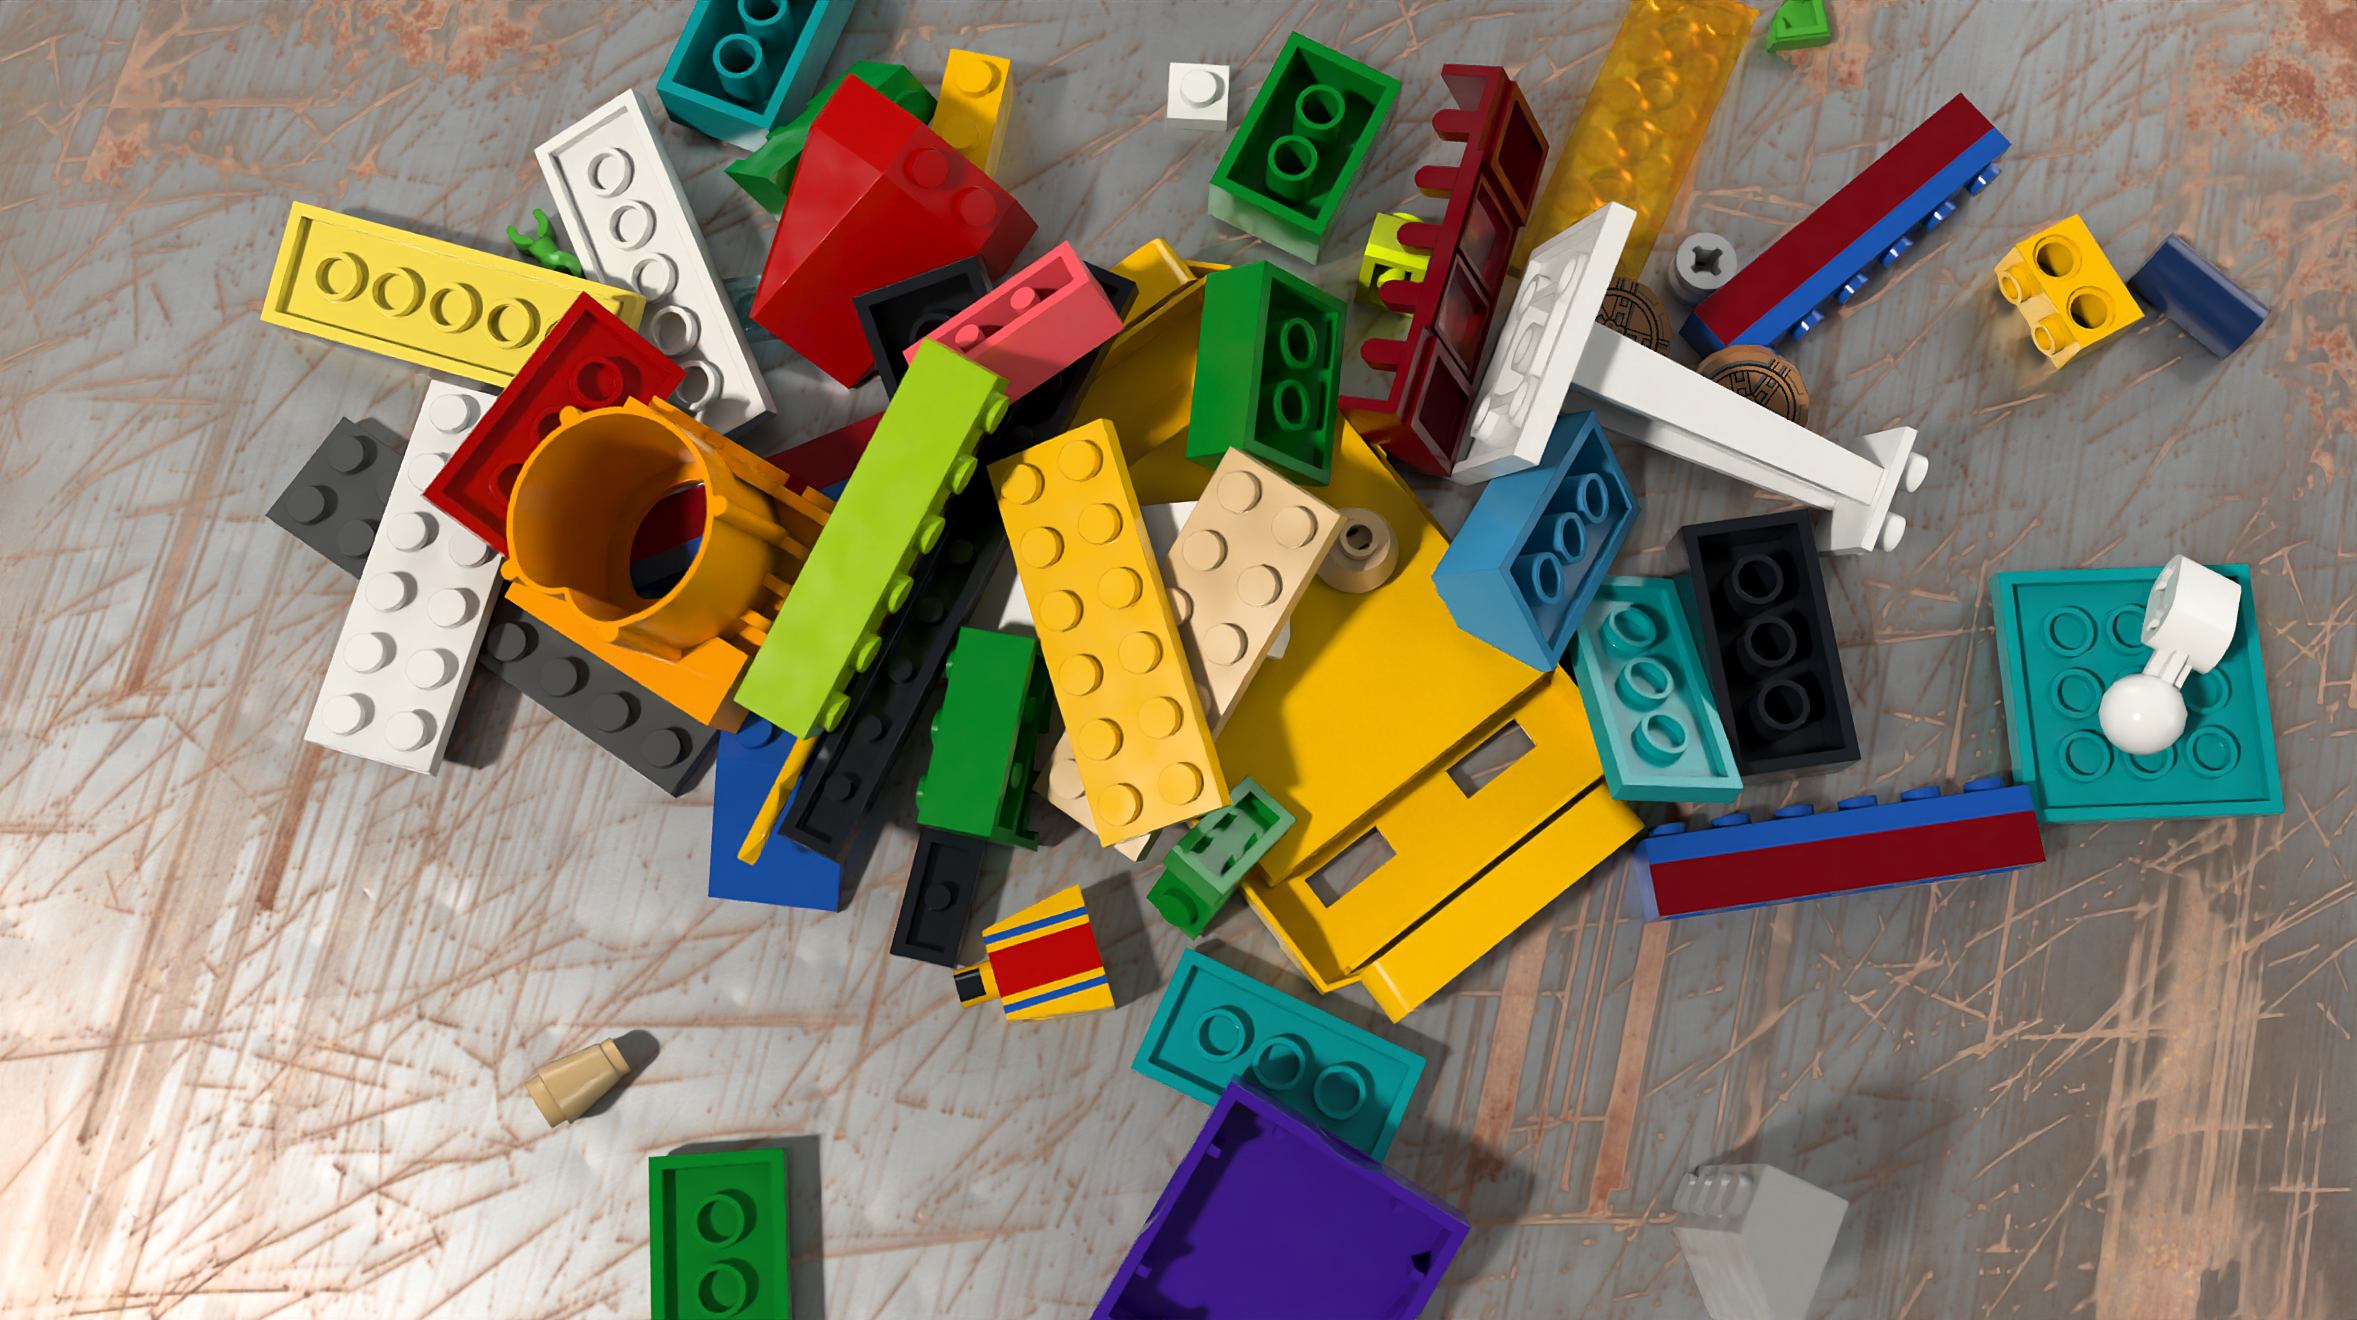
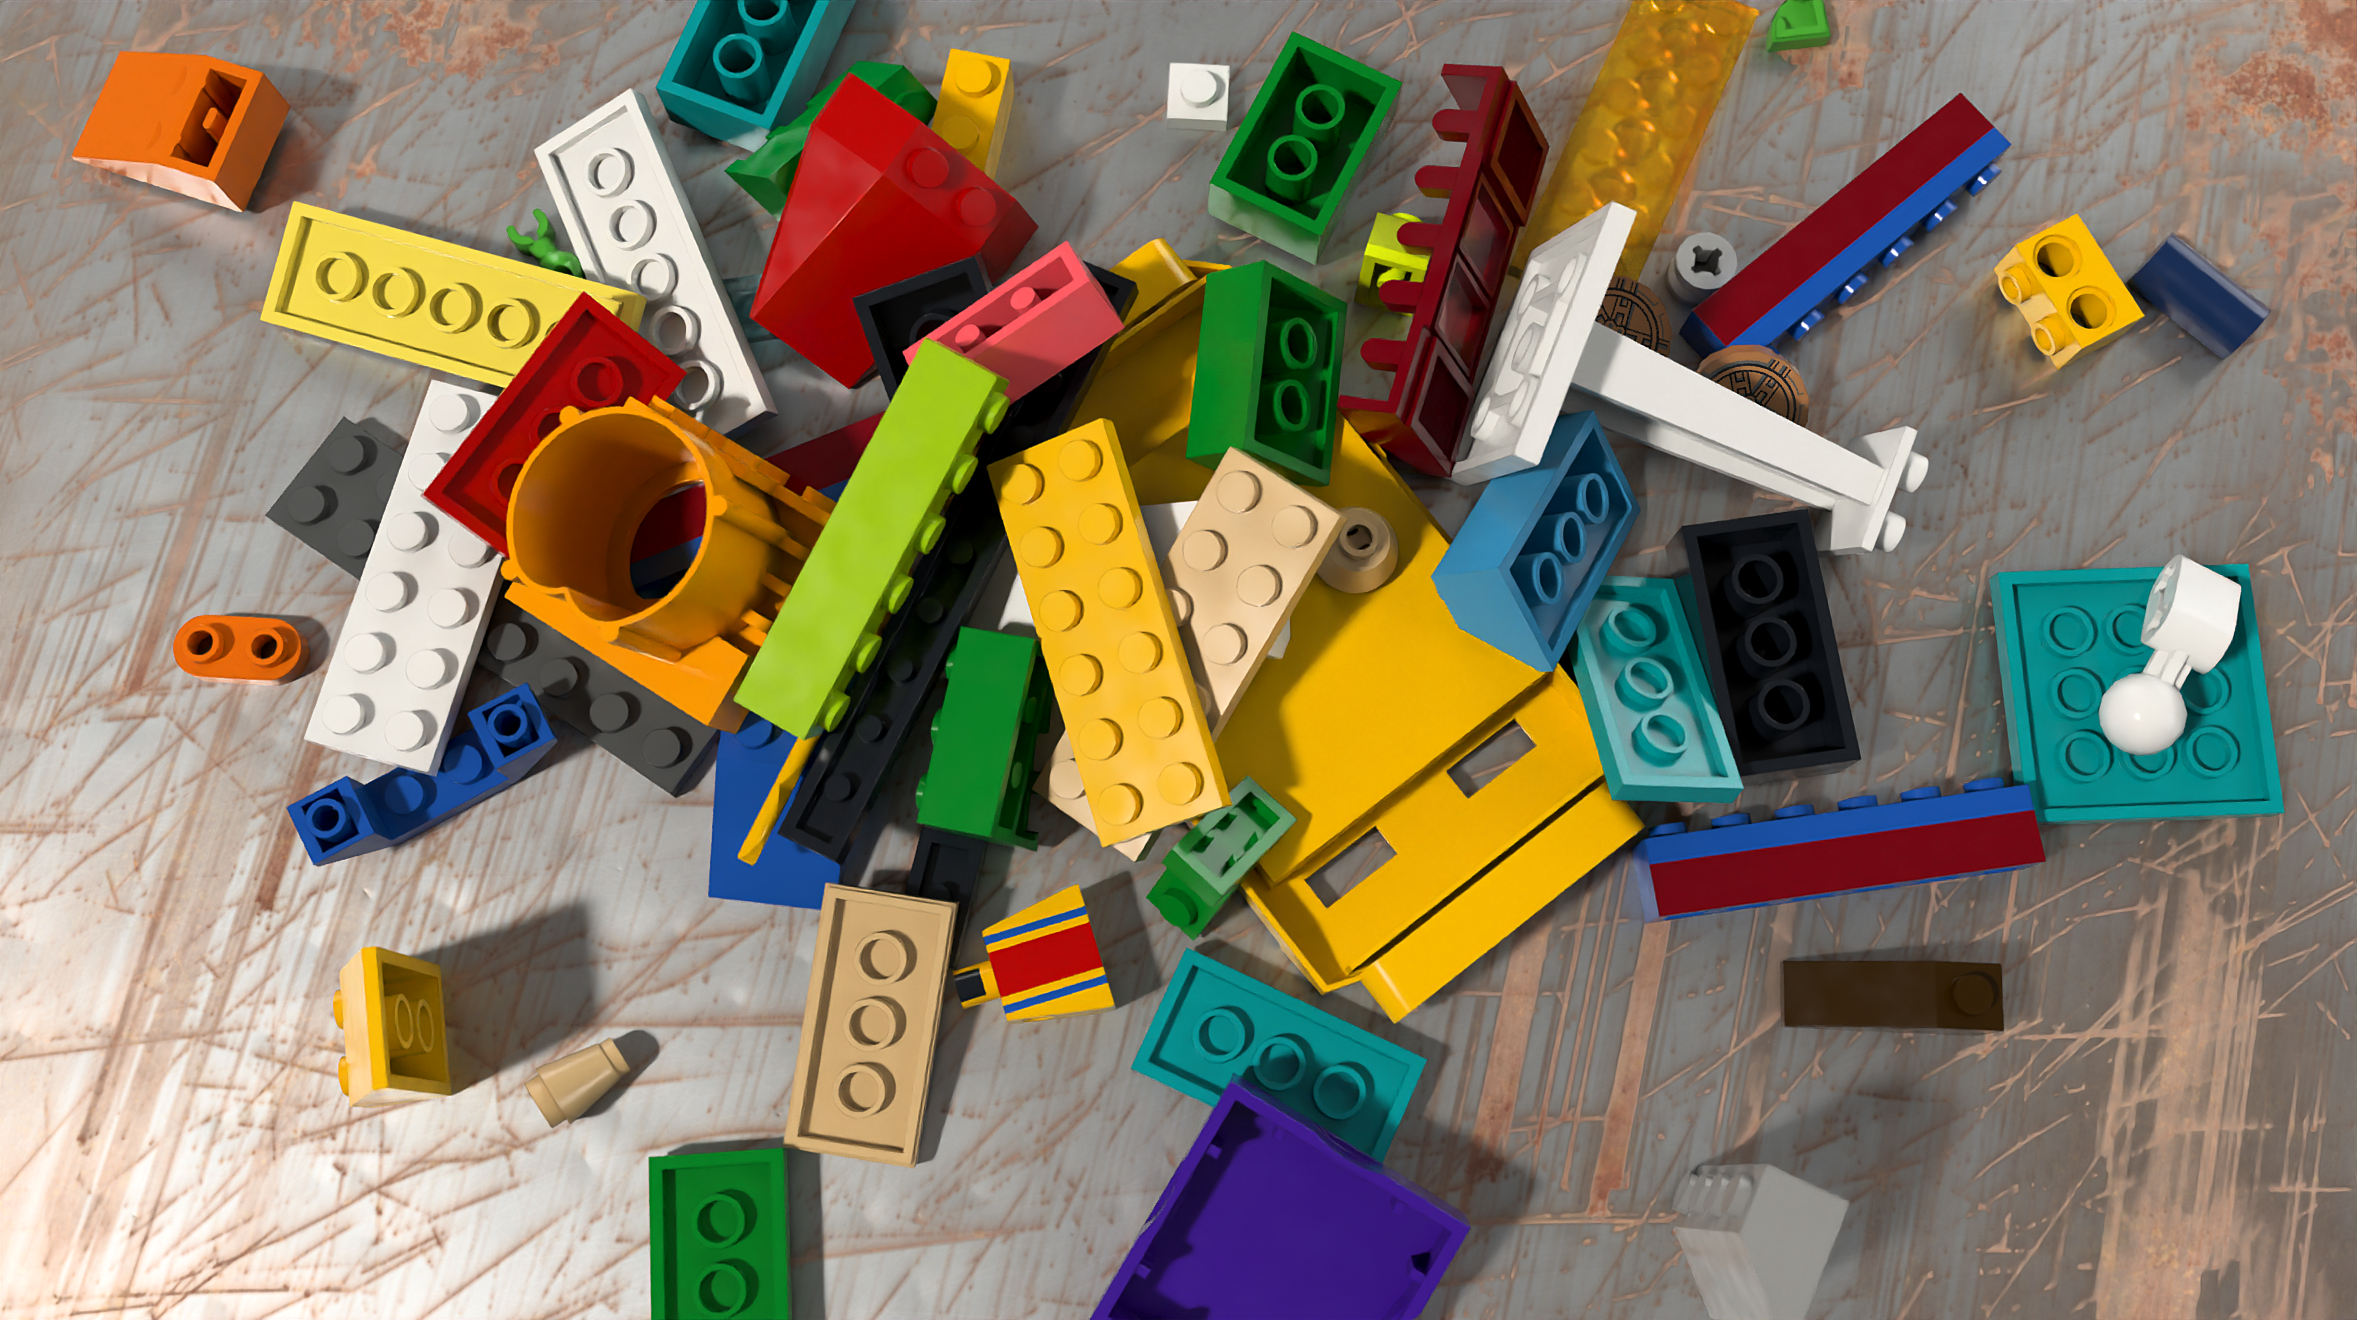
(185, 125): none -> orange slope
(237, 650): none -> orange plate
(361, 818): none -> blue slope
(391, 1029): none -> yellow slope
(871, 1024): none -> tan tile
(1893, 996): none -> dark brown slope

